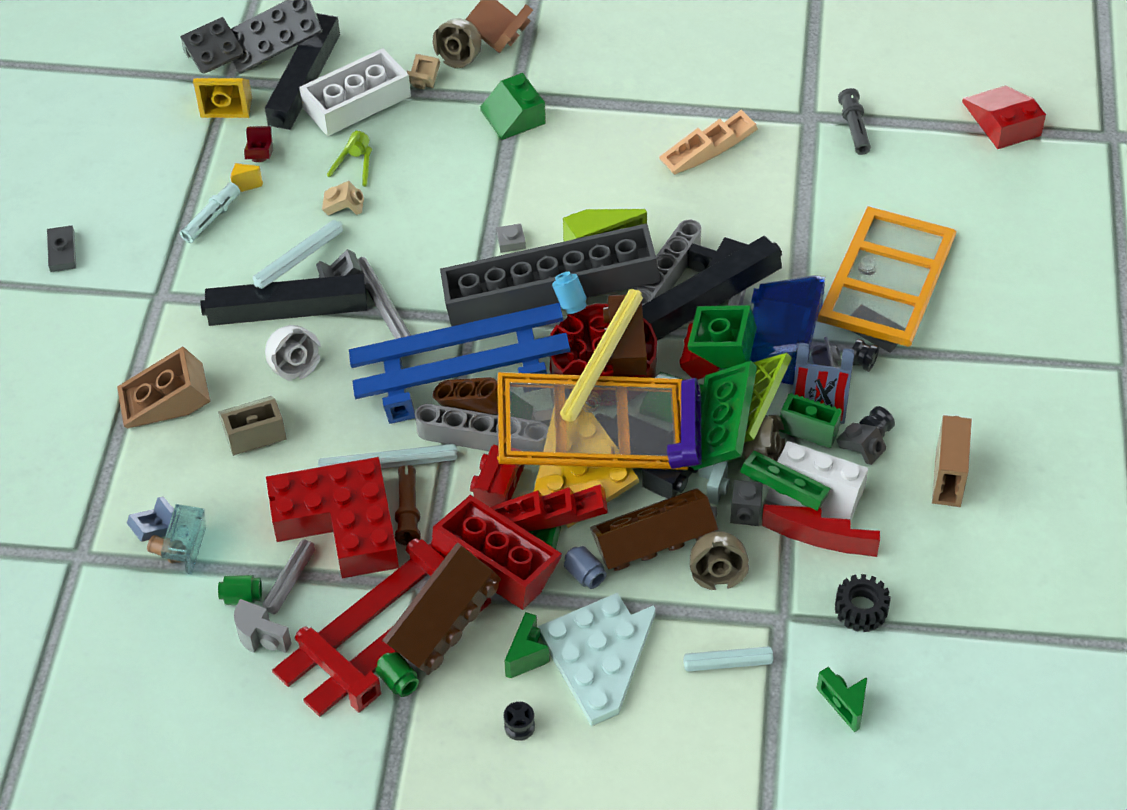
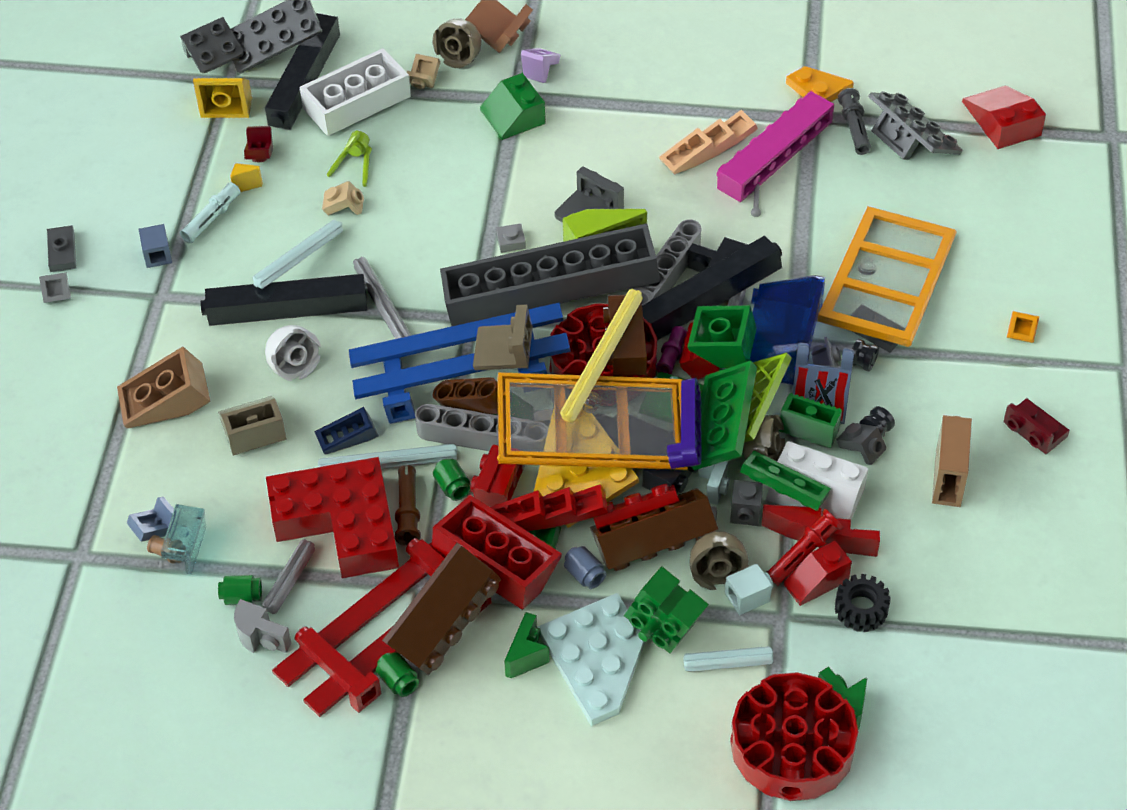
(55, 287): none -> light grey plate
(155, 246): none -> sand blue brick
(345, 265): dark grey bracket -> none
(349, 421): none -> dark blue slope
(452, 479): none -> green brick
(504, 344): none -> dark tan bracket
(516, 713): black wheel -> none
(537, 63): none -> lavender slope
(569, 292): medium azure brick -> none
(592, 193): none -> dark grey bracket
(637, 504): none -> red plate
(665, 610): none -> green brick
(671, 350): none -> magenta pin
(748, 589): none -> light aqua brick
(756, 211): none -> light grey hinge
(774, 146): none -> dark pink brick
(793, 736): none -> red brick
(814, 537): none -> red pin
(819, 82): none -> light orange wing
(819, 573): none -> red slope
(905, 126): none -> dark grey bracket
(1023, 327): none -> light orange slope
(1035, 425): none -> dark red bracket

